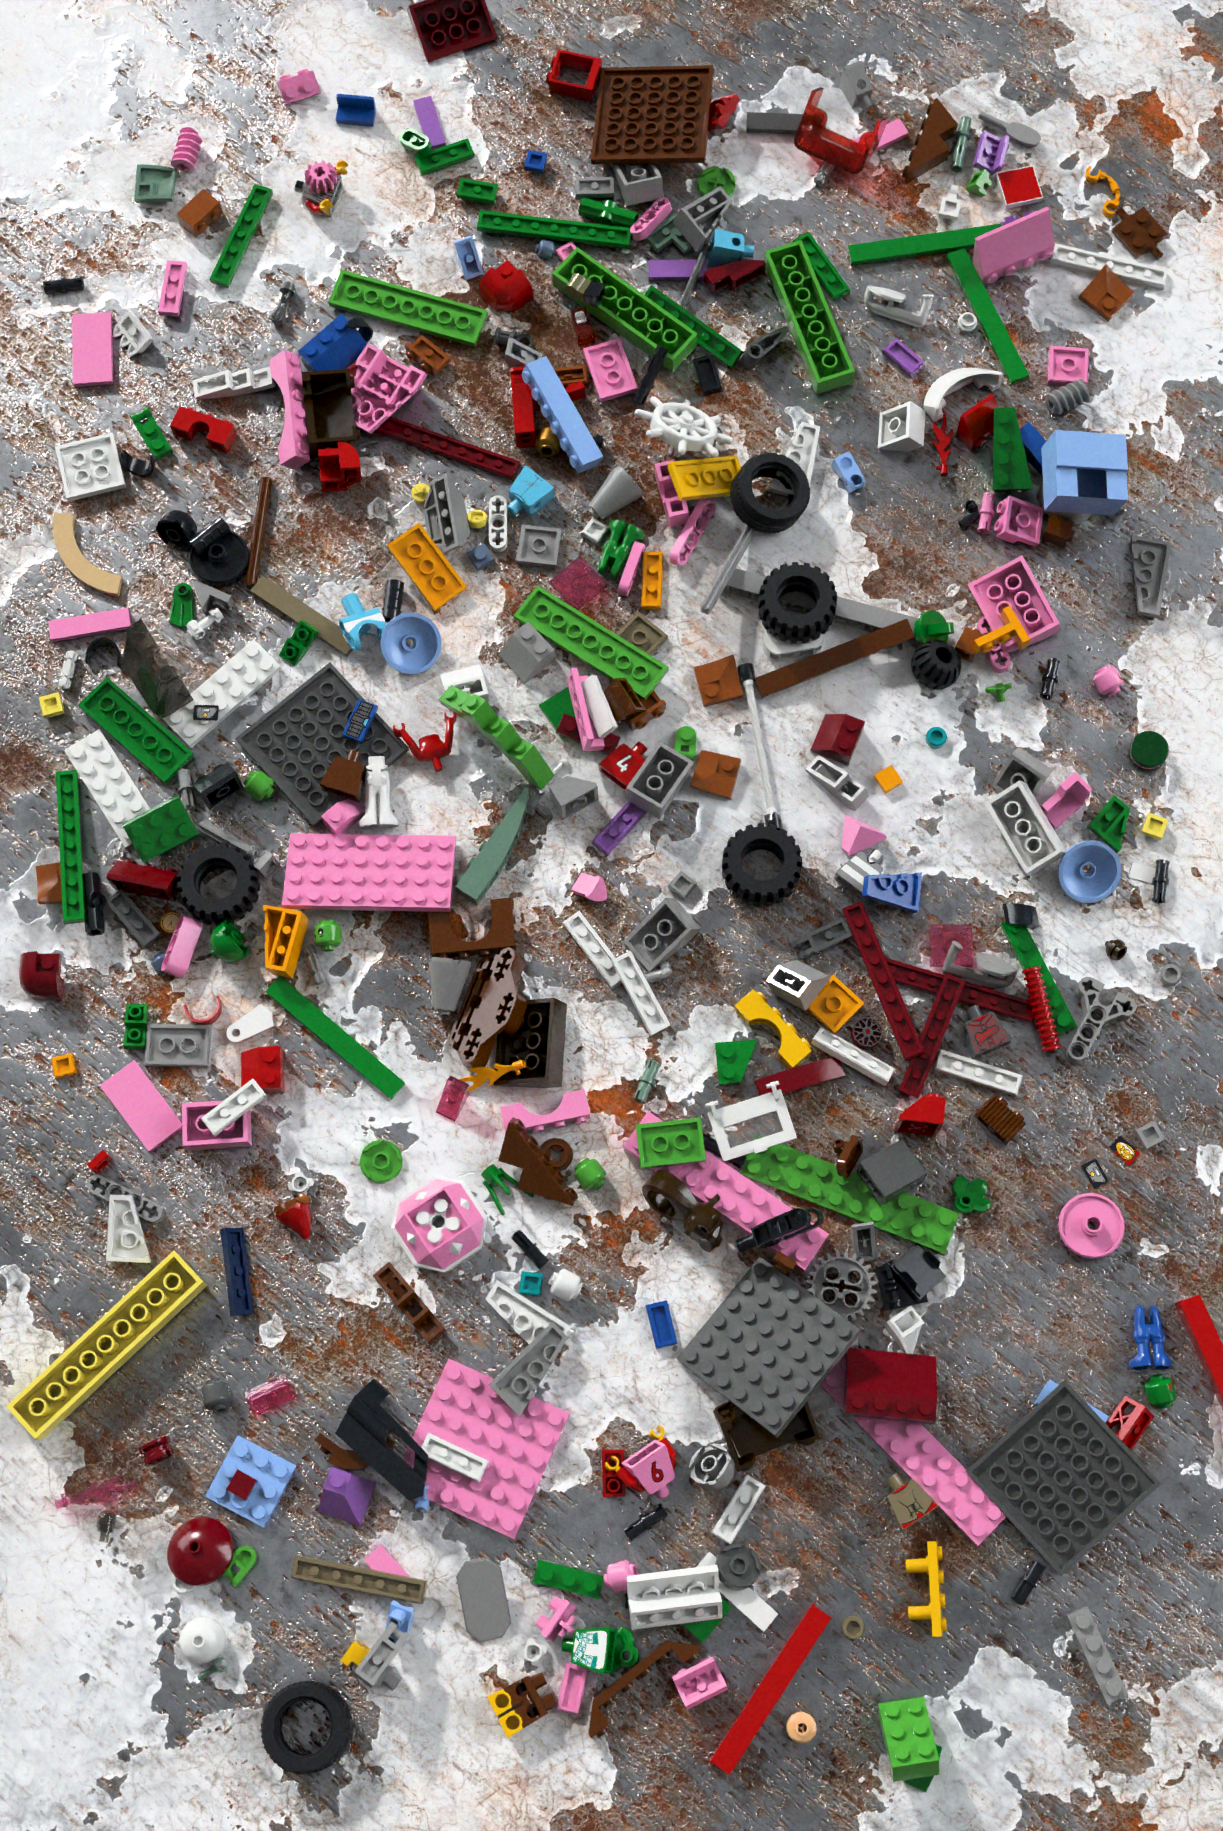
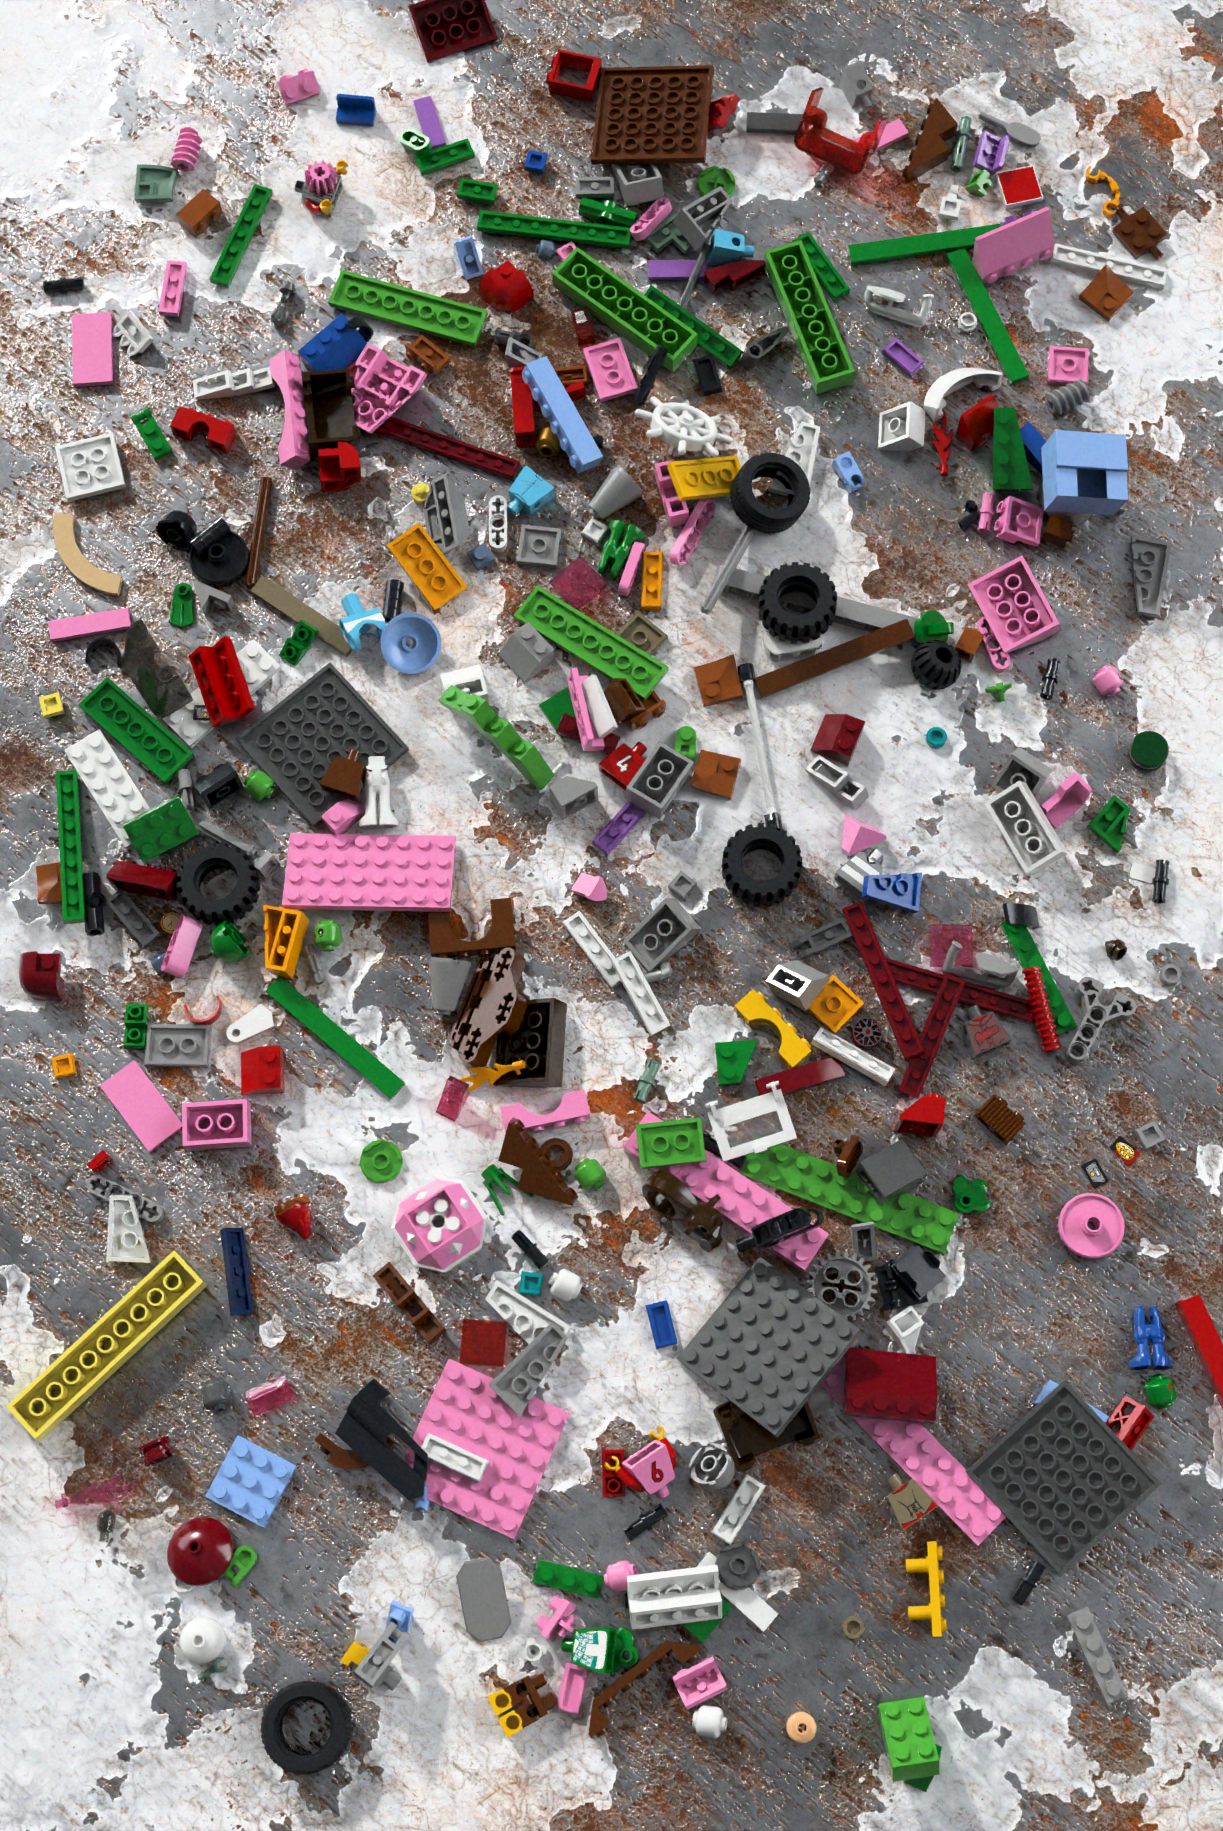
(68, 670): white axle -> none
(138, 467): black helmet -> none
(196, 629): white bar -> none
(221, 682): none -> red slope
(233, 1107): white tile -> none
(241, 1485): dark red tile -> none
(300, 1178): white plate -> none
(346, 1496): medium lavender slope -> none
(359, 1579): dark tan tile -> none
(360, 721): tile -> none
(383, 1561): bright pink tile -> none
(431, 746): red piece -> none
(477, 519): light yellow tile -> none
(483, 1343): none -> clear red tile
(494, 853): sand green slope -> none
(586, 290): leg -> none
(709, 1721): none -> white head
(770, 1689): red tile -> none
(783, 1263): dark orange plate -> none
(888, 779): light orange tile -> none
(978, 1072): white tile -> none
(1004, 634): light orange bracket -> none
(1098, 881): light blue dish -> none
(1154, 826): light yellow plate -> none

